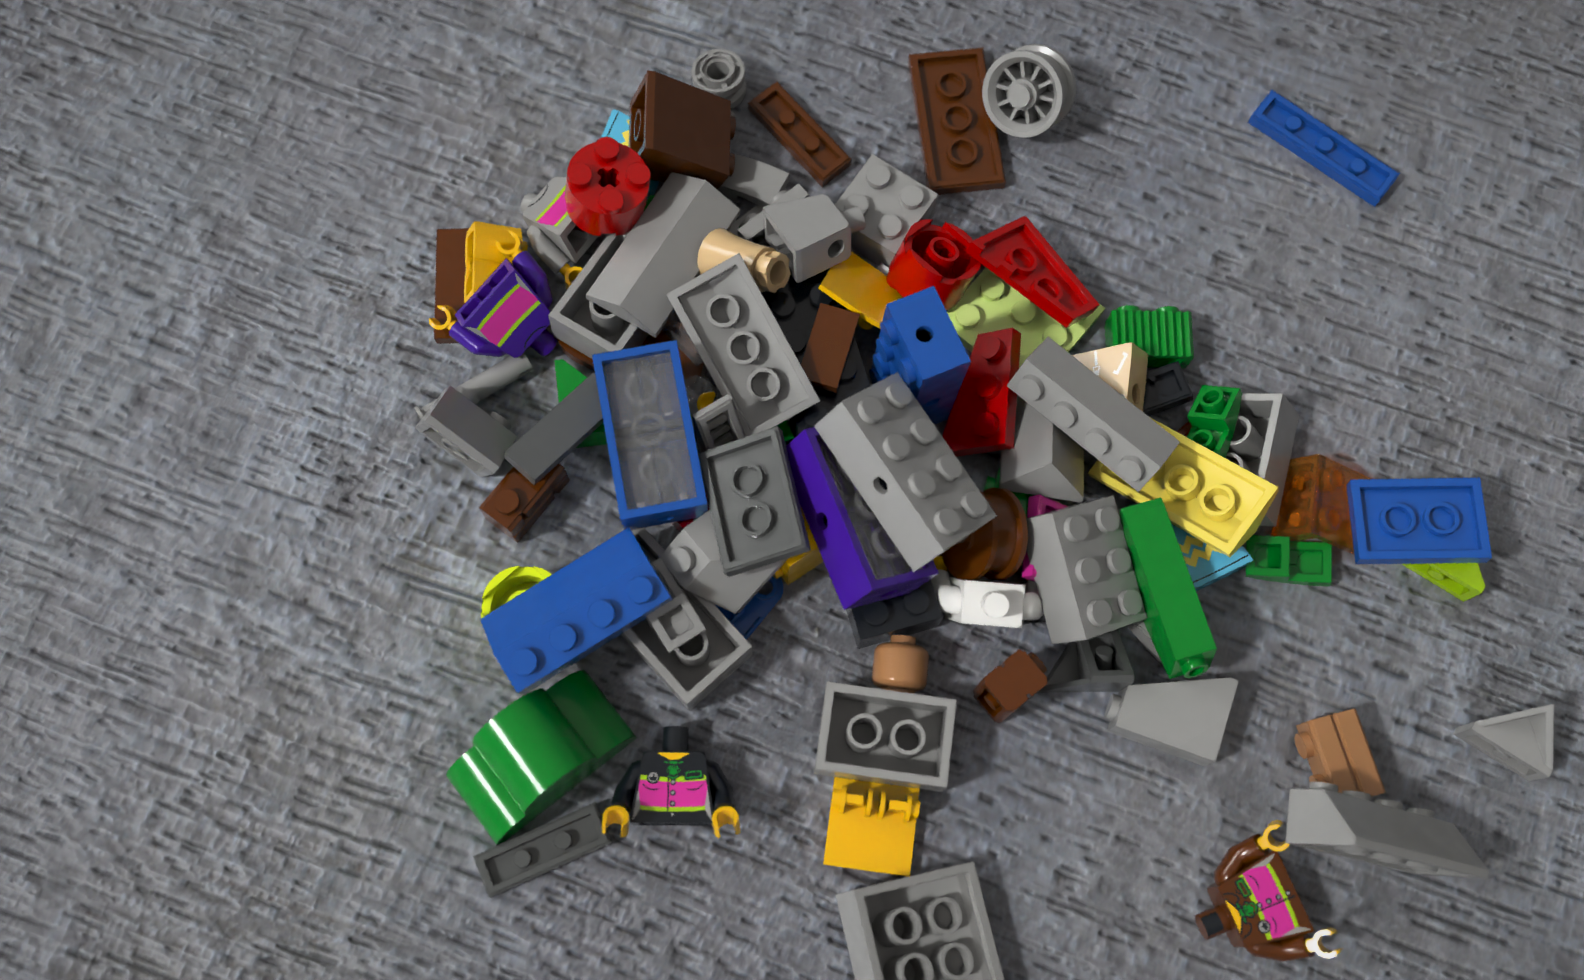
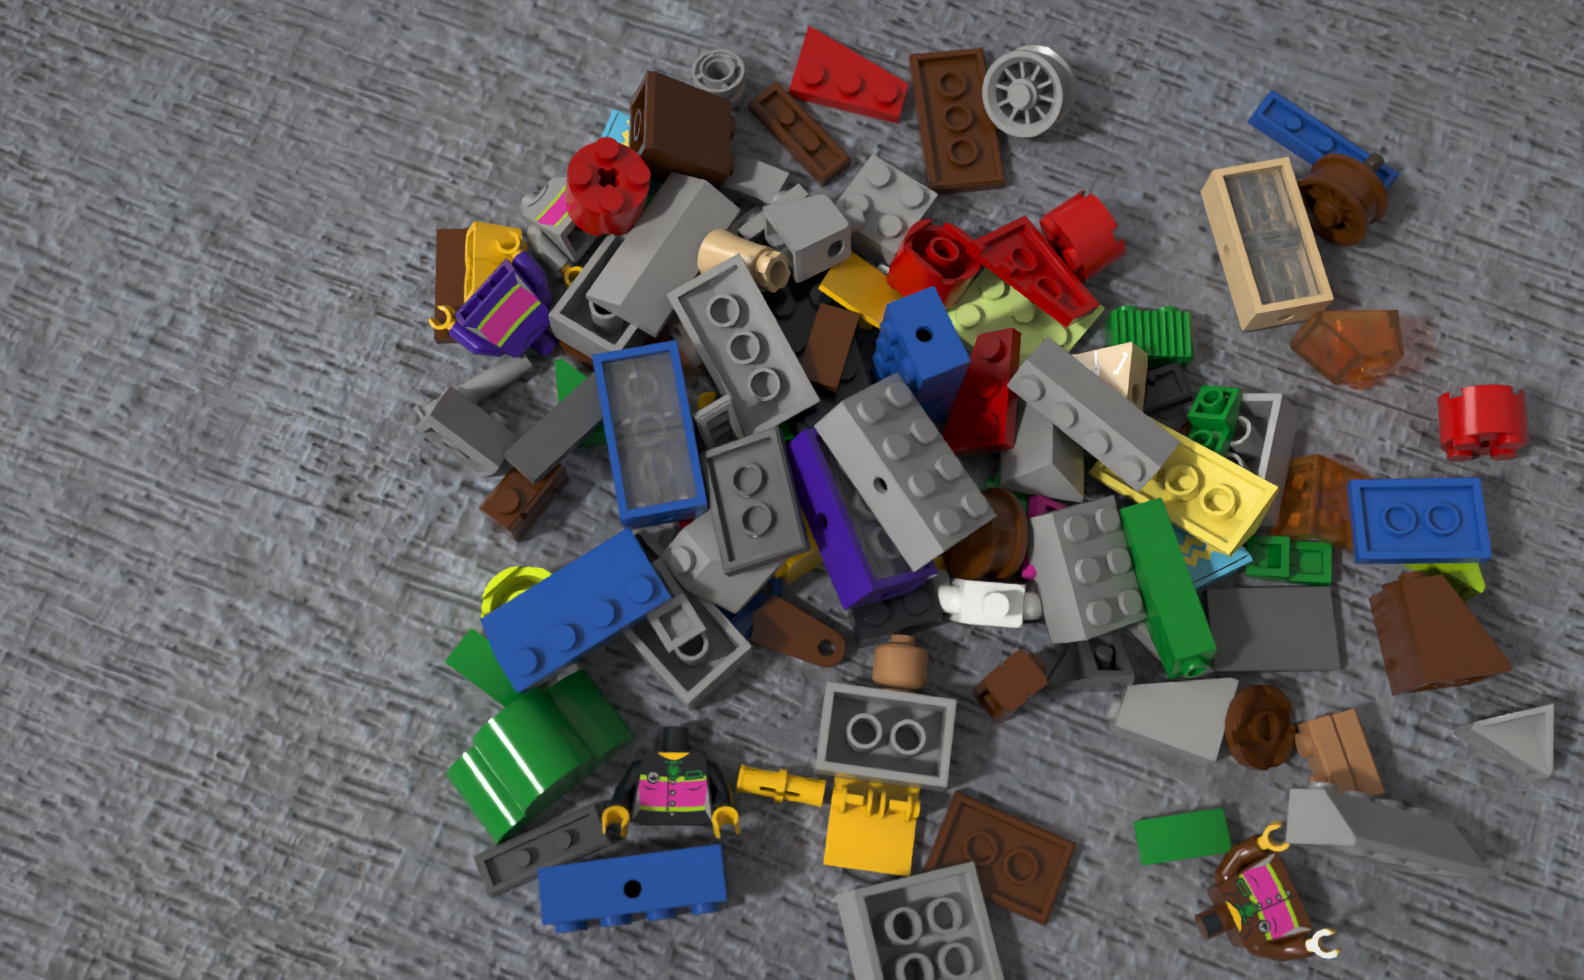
(477, 663): none -> green slope
(603, 888): none -> blue brick
(781, 785): none -> yellow pin
(795, 633): none -> reddish brown piece
(845, 80): none -> red wing
(1014, 860): none -> reddish brown tile
(1083, 235): none -> red brick
(1182, 836): none -> green slope
(1259, 727): none -> reddish brown tile
(1266, 244): none -> brick
(1272, 629): none -> dark grey tile
(1344, 197): none -> reddish brown wheel
(1351, 345): none -> clear orange slope
(1431, 636): none -> reddish brown slope
(1483, 422): none -> red brick

